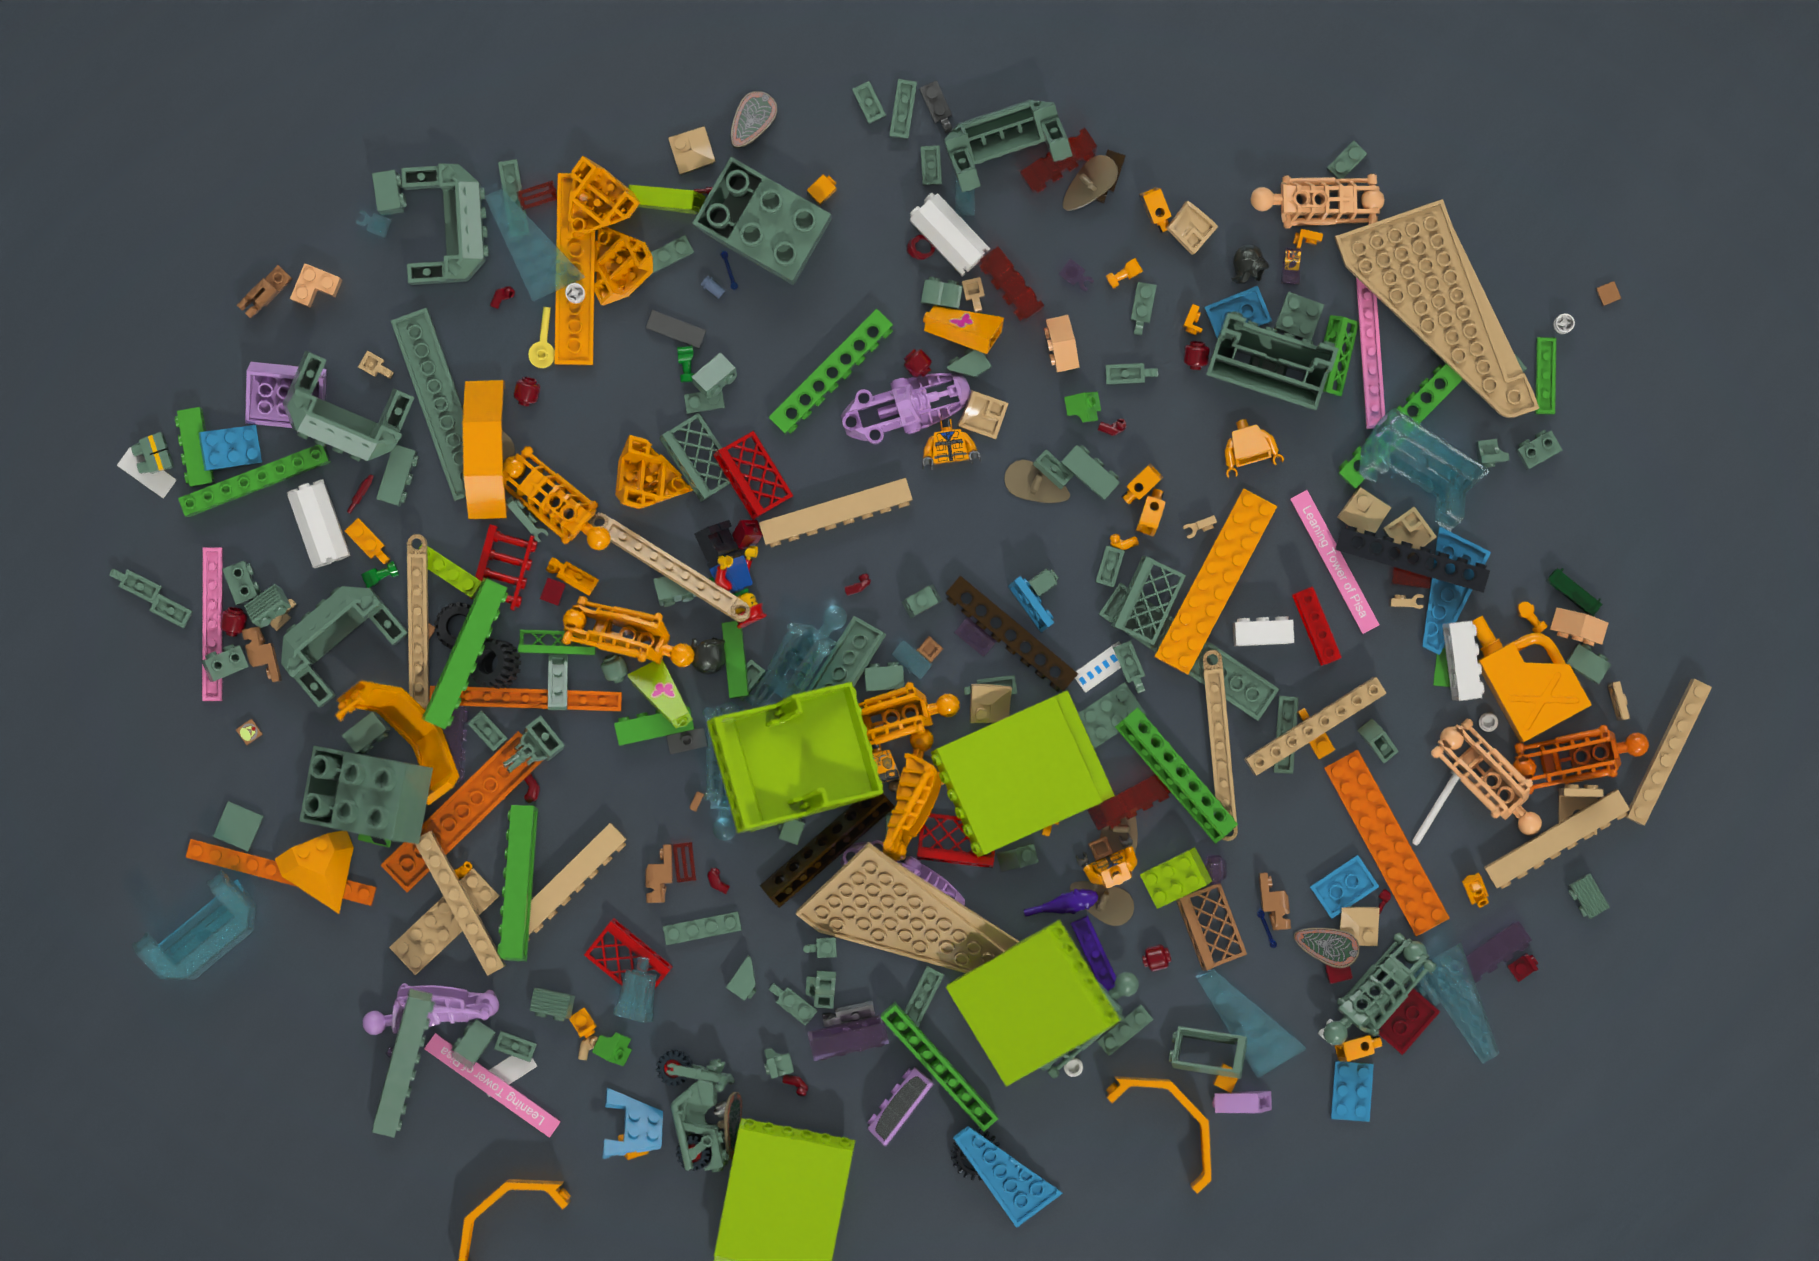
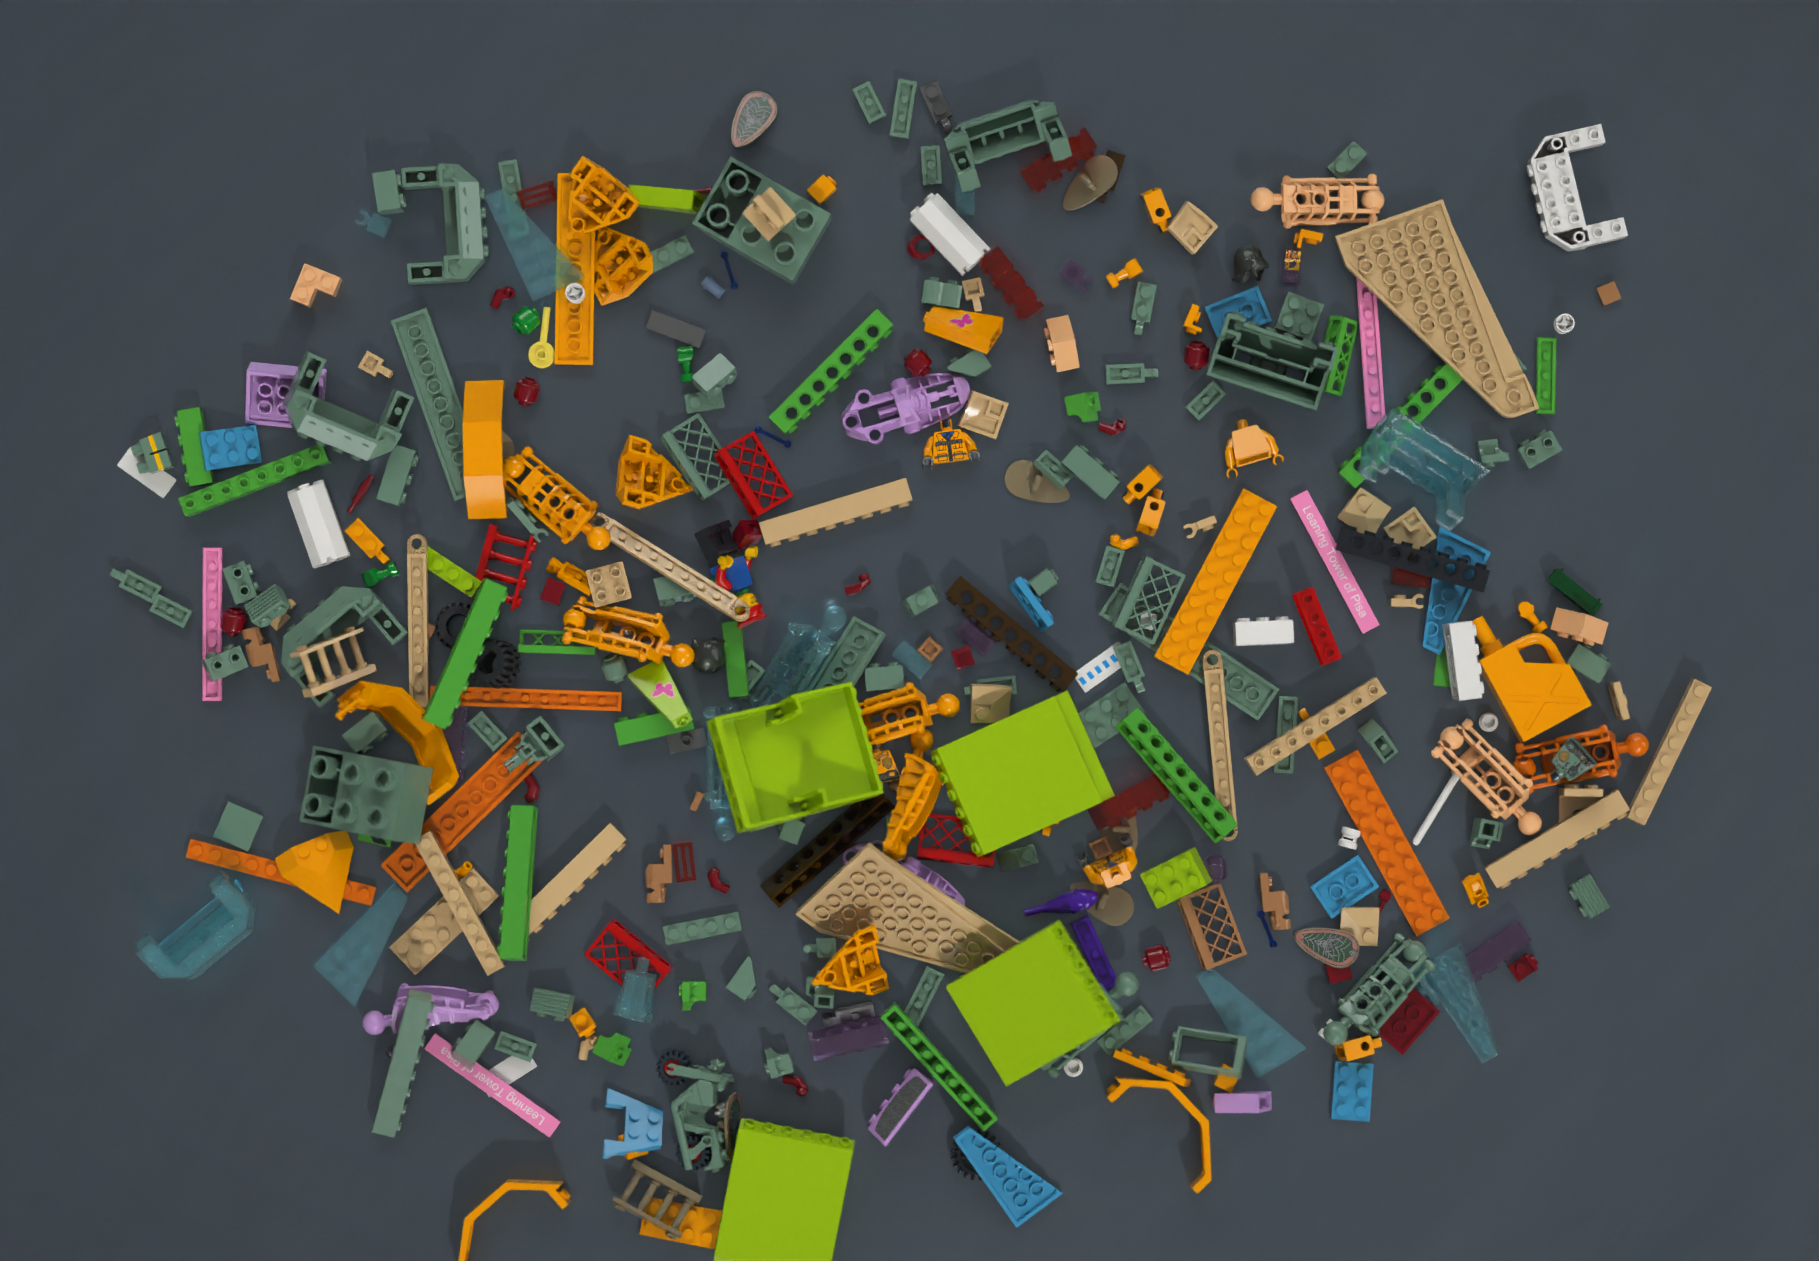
(249, 732): tile -> none
(265, 291): medium nougat plate -> none
(346, 674): none -> tan fence
(357, 952): none -> clear light blue wing
(526, 320): none -> green head
(557, 681): sand green plate -> none
(608, 584): none -> tan bracket
(673, 1189): none -> dark tan fence
(692, 150): tan plate -> none
(692, 992): none -> bright green brick
(698, 1227): none -> light orange plate
(769, 213): none -> tan bracket
(787, 443): none -> clear blue hinge
(856, 966): none -> light orange wedge
(962, 657): none -> dark red panel
(1144, 619): none -> white sticker
(1159, 1069): none -> light orange wing
(1205, 400): none -> sand green plate
(1349, 833): none -> white wheel
(1485, 832): none -> sand green brick
(1558, 195): none -> white wedge
(1571, 761): none -> torso

